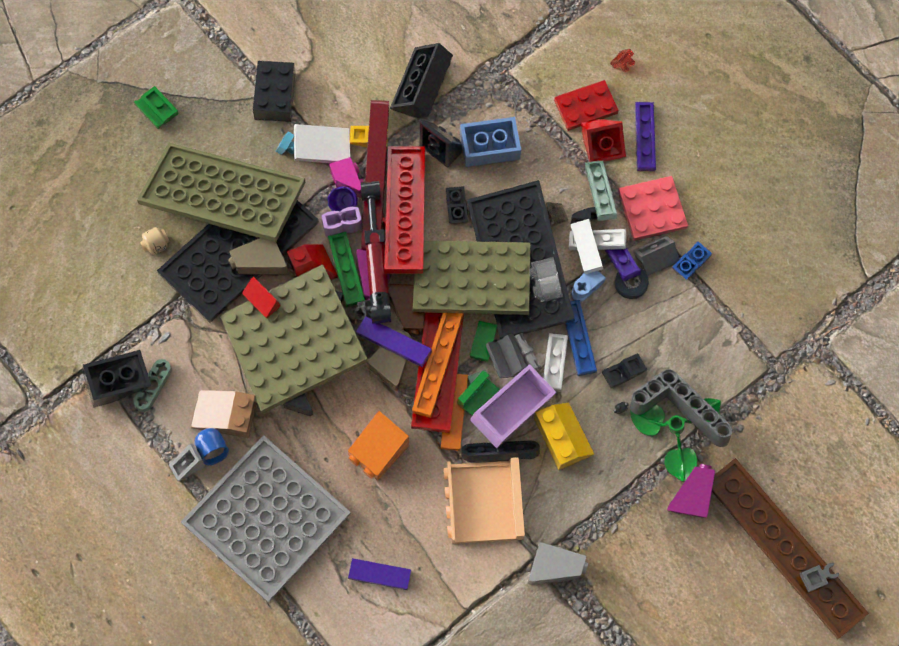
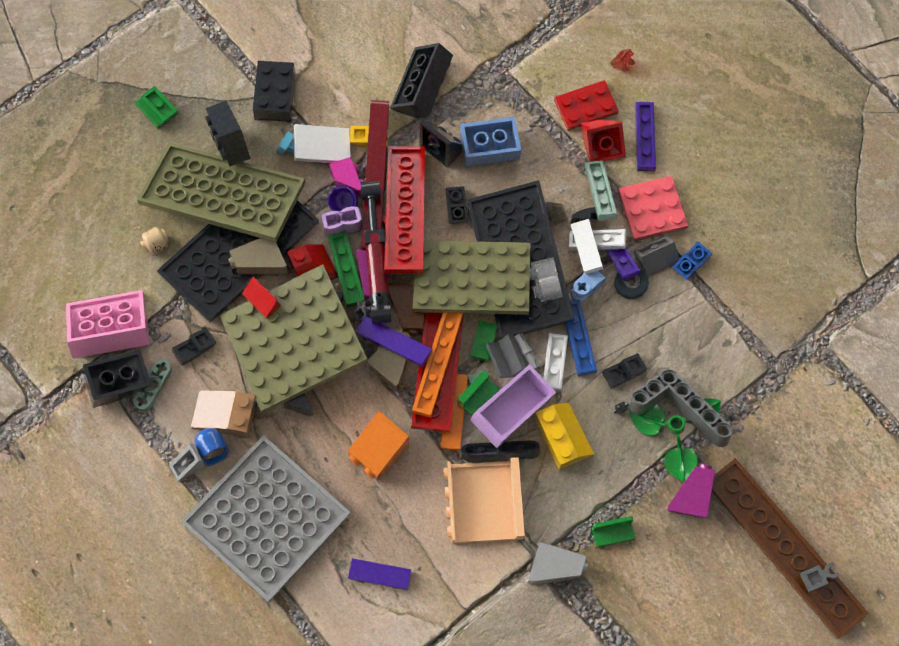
(107, 324): none -> bright pink slope
(194, 346): none -> black slope
(227, 134): none -> black brick
(613, 532): none -> green panel

